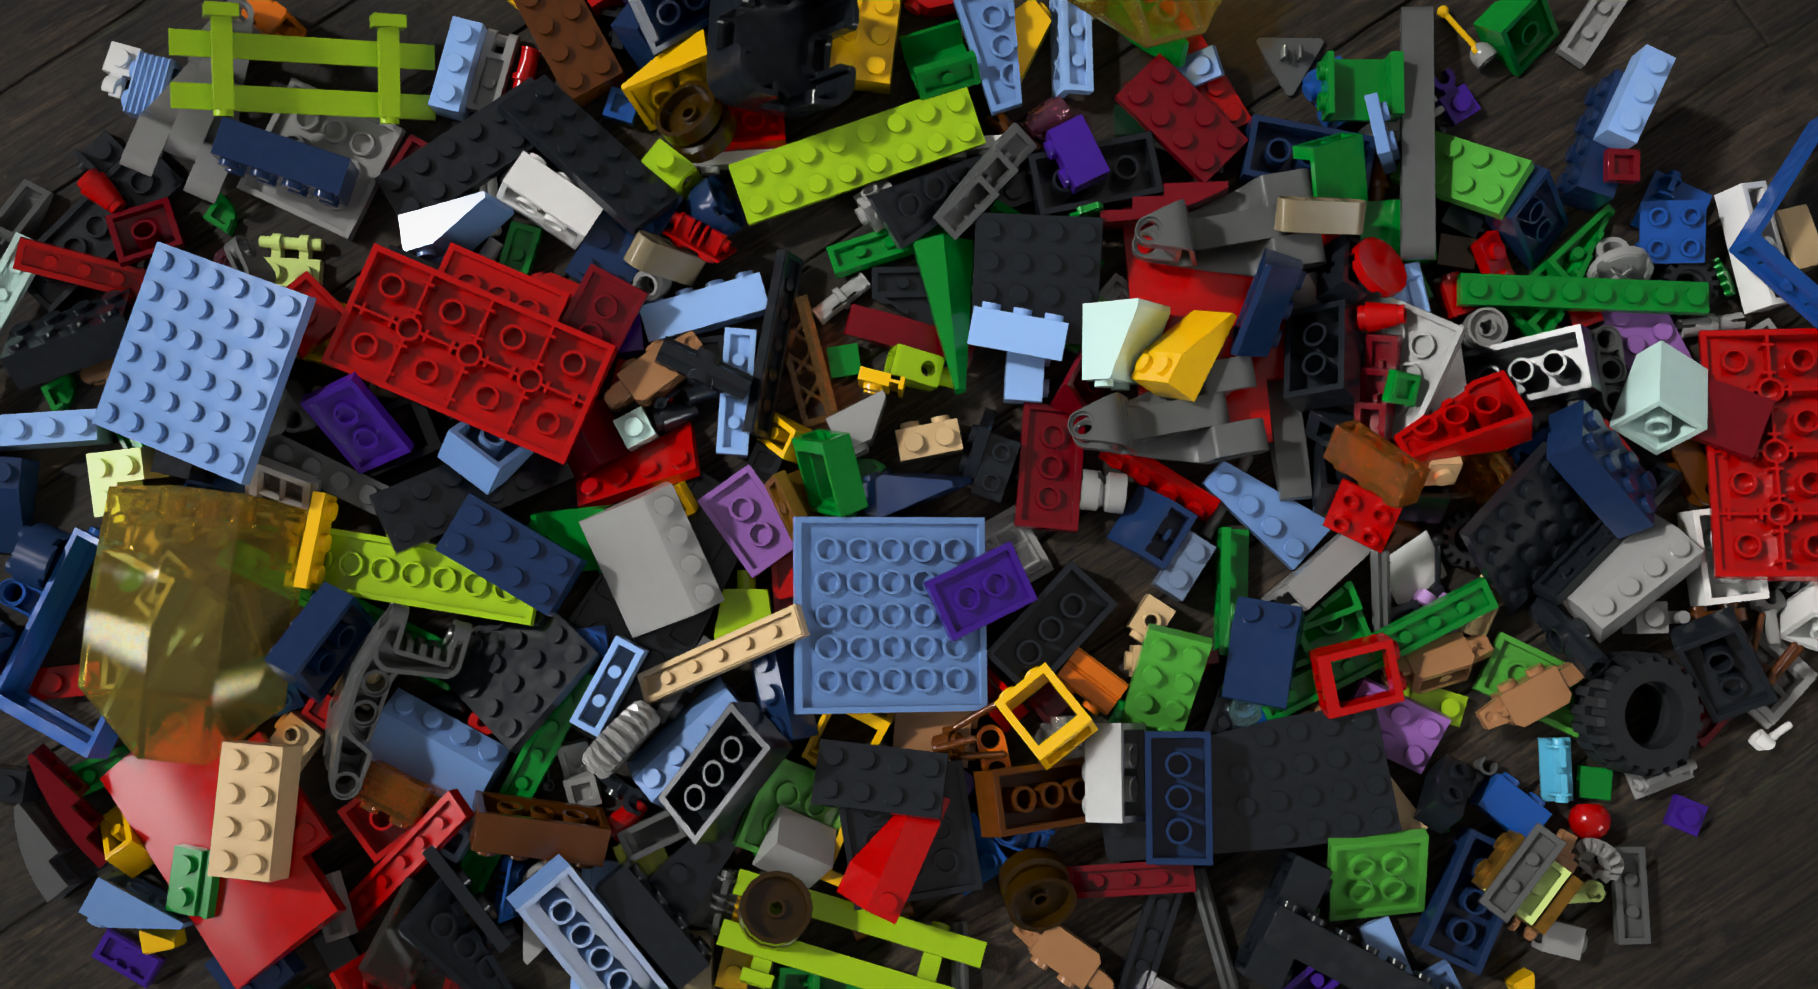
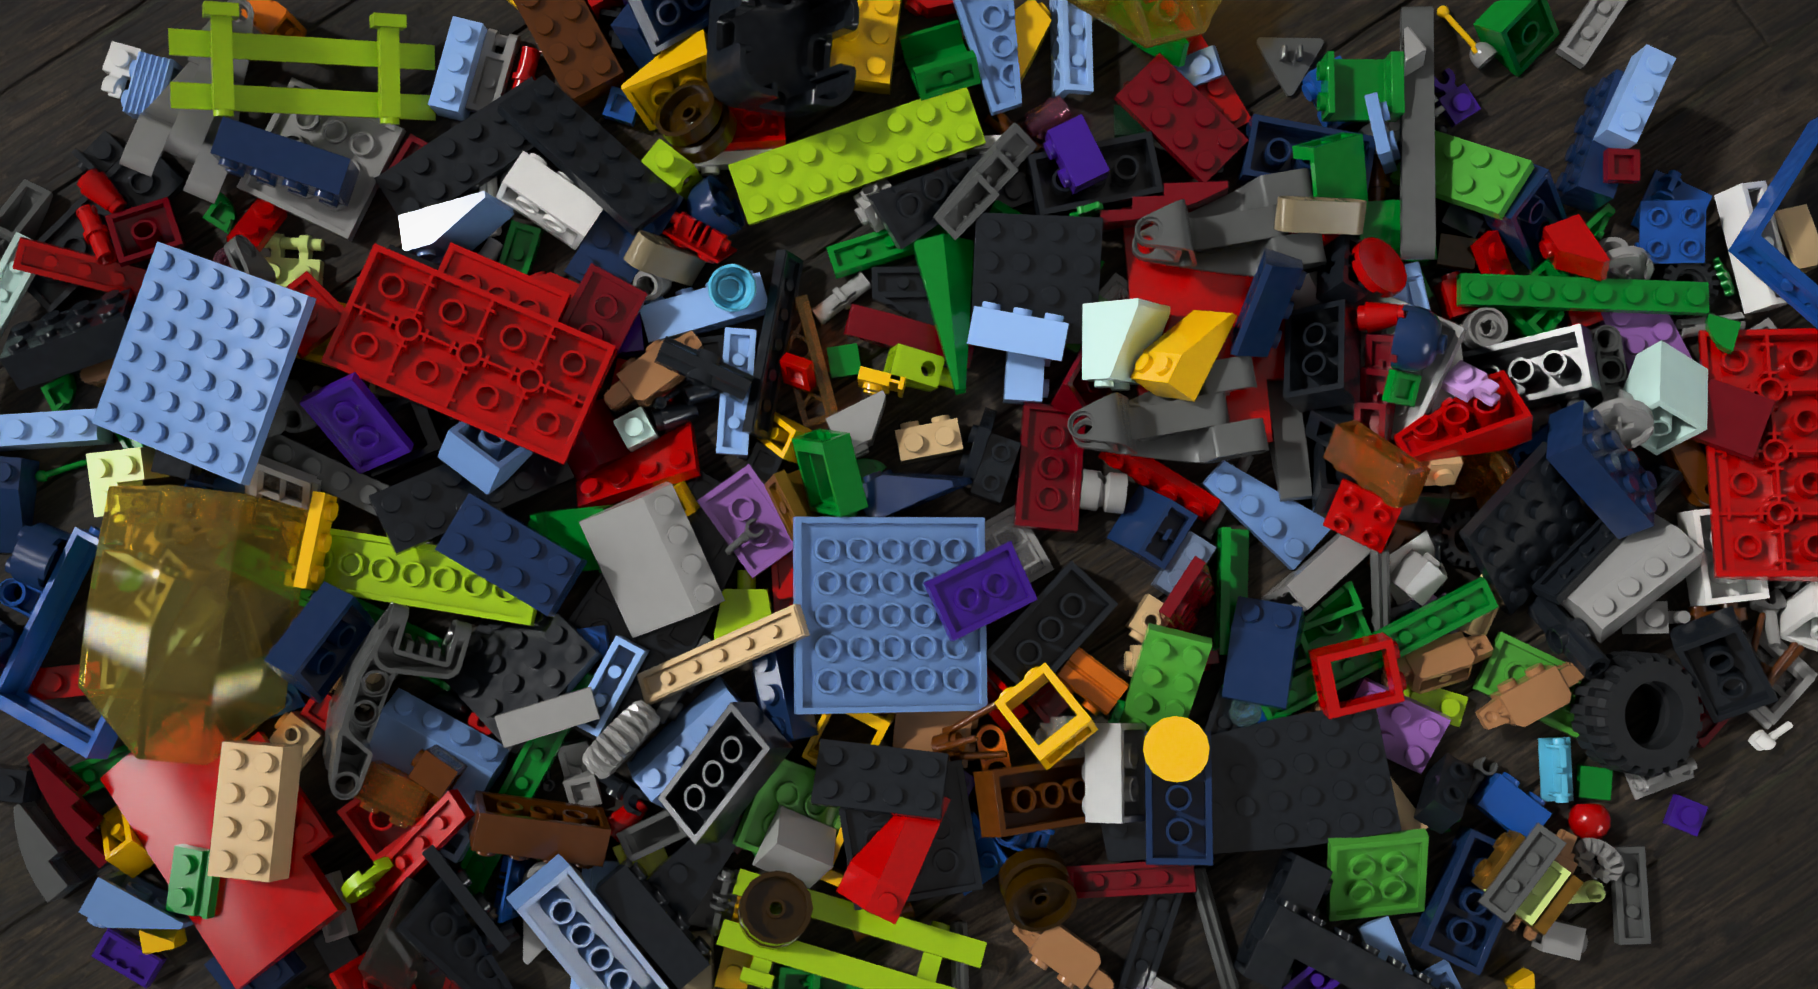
(42, 476): none -> green hinge
(96, 234): none -> red pin
(259, 223): none -> red plate
(361, 885): none -> lime plate
(436, 770): none -> reddish brown brick
(547, 717): none -> light grey tile
(732, 287): none -> medium azure hair
(744, 537): none -> dark grey hand
(798, 371): none -> red plate
(1176, 749): none -> yellow tile
(1188, 597): none -> dark red plate
(1413, 51): none -> light grey slope
(1417, 339): none -> dark blue cylinder
(1418, 576): none -> light grey brick
(1468, 381): none -> lavender plate
(1574, 249): none -> red slope
(1627, 417): none -> light grey tile
(1722, 332): none -> green tile

